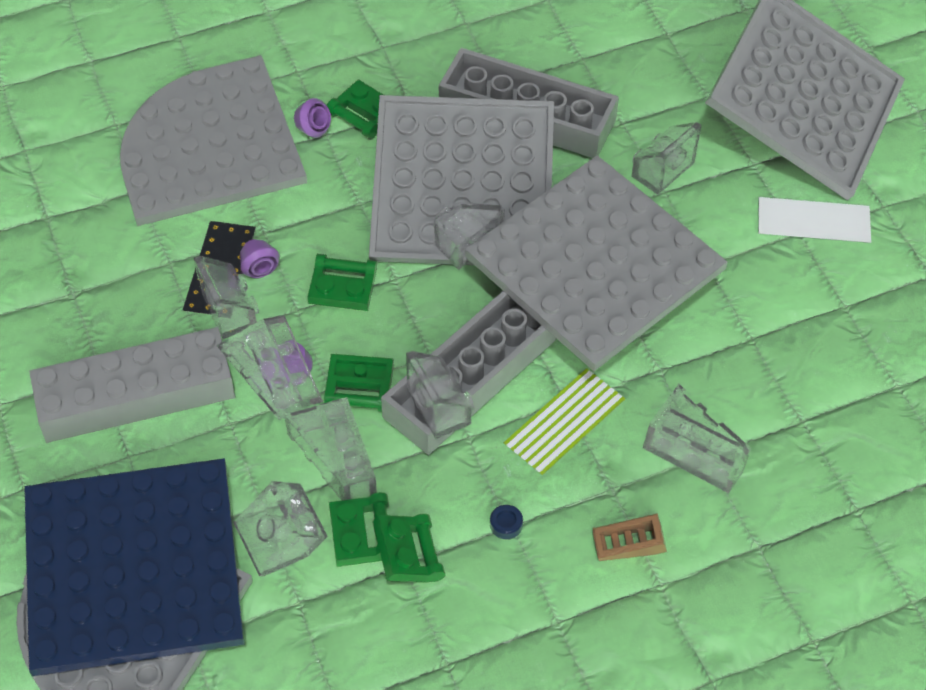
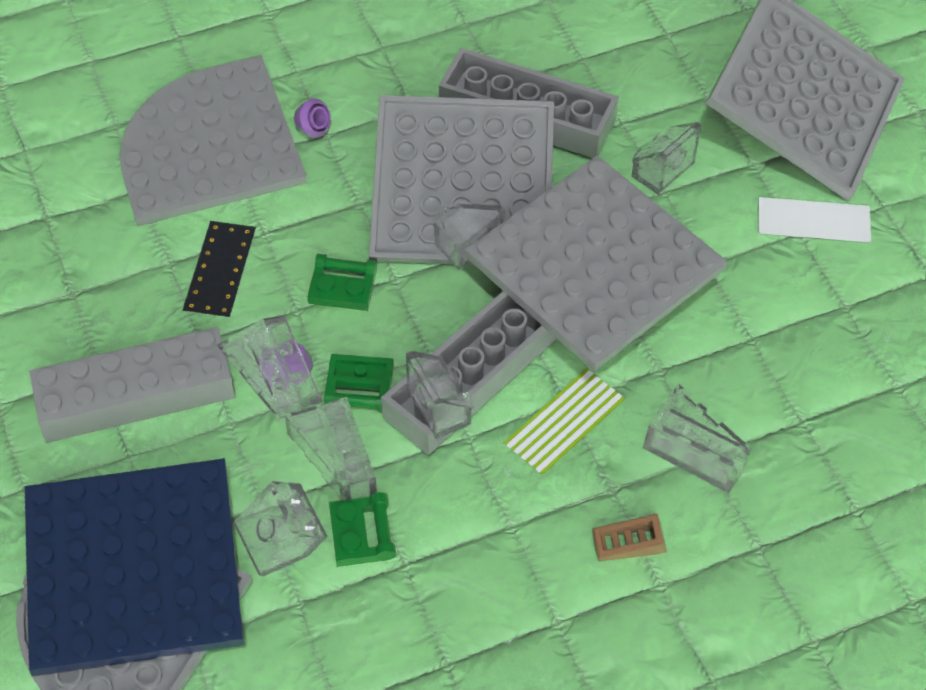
(225, 296): clear slope -> none
(258, 258): medium lavender cone -> none
(363, 101): green plate -> none
(399, 550): green plate -> none
(506, 522): dark blue tile -> none

